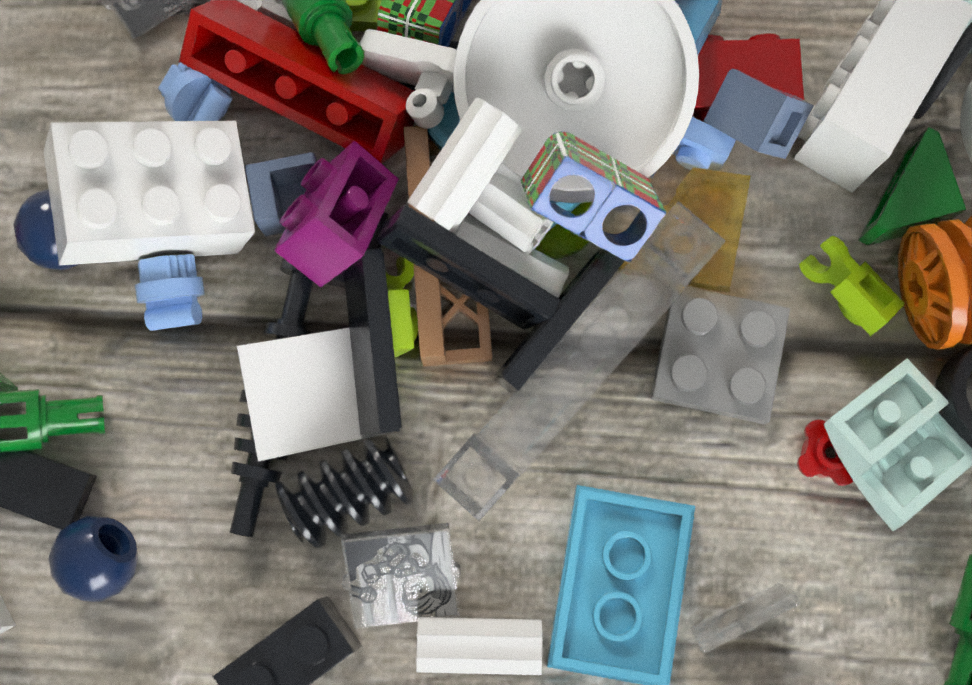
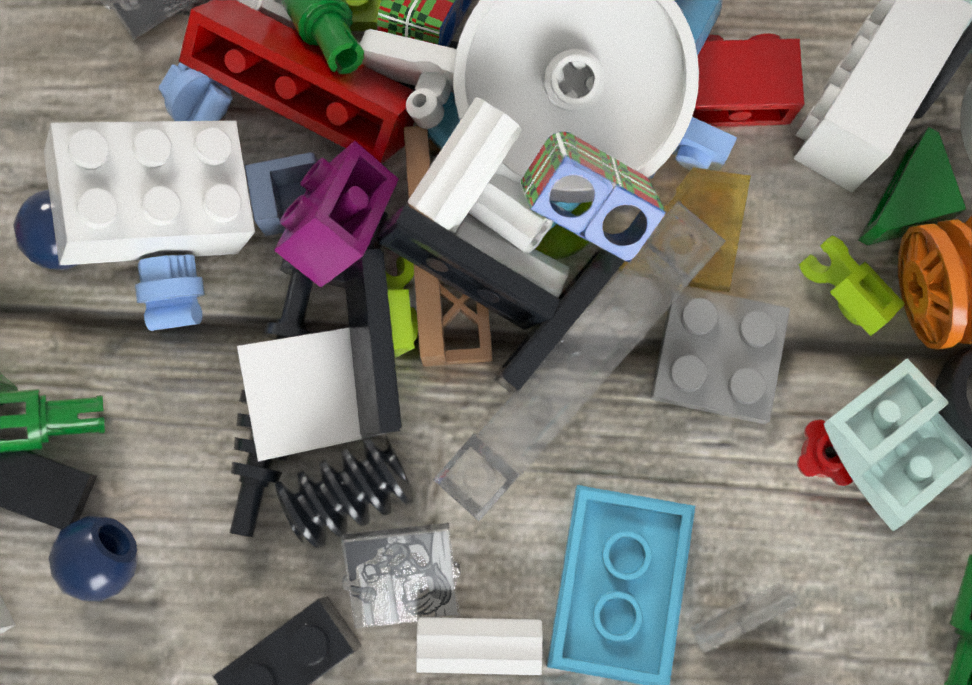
(758, 114): sand blue panel -> none

